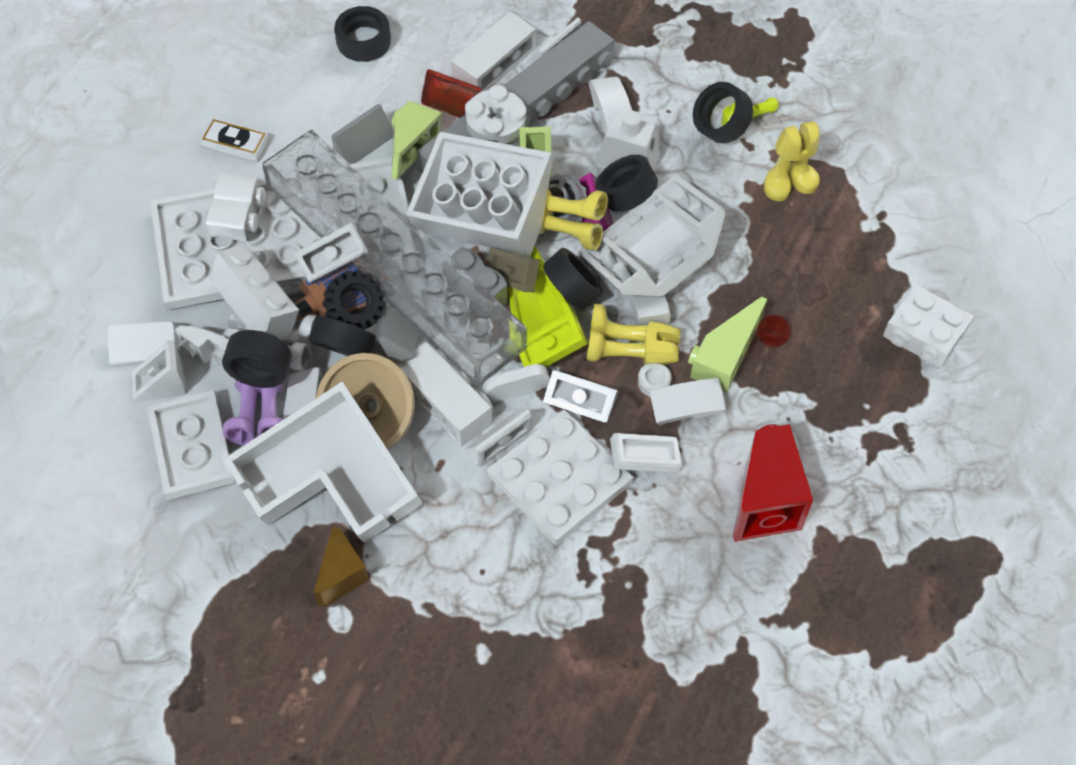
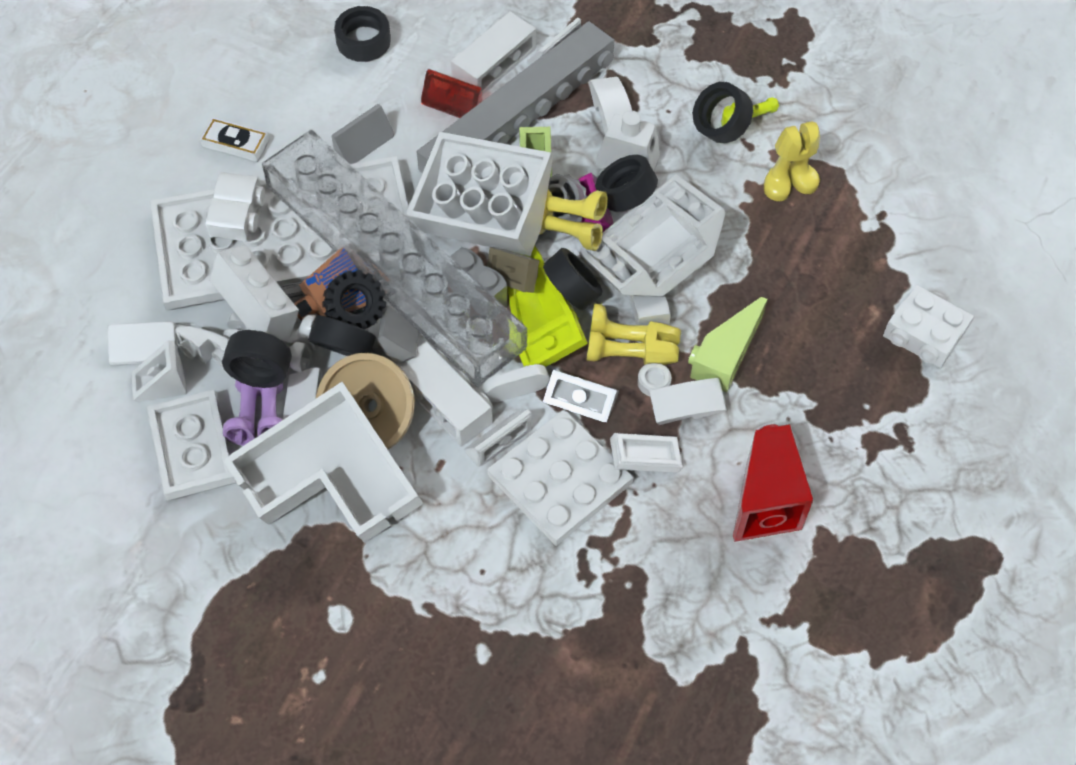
(330, 252): white slope -> none
(339, 571): pearl gold slope -> none
(413, 128): yellowish green slope -> none
(495, 101): white plate -> none
(773, 323): clear red plate -> none

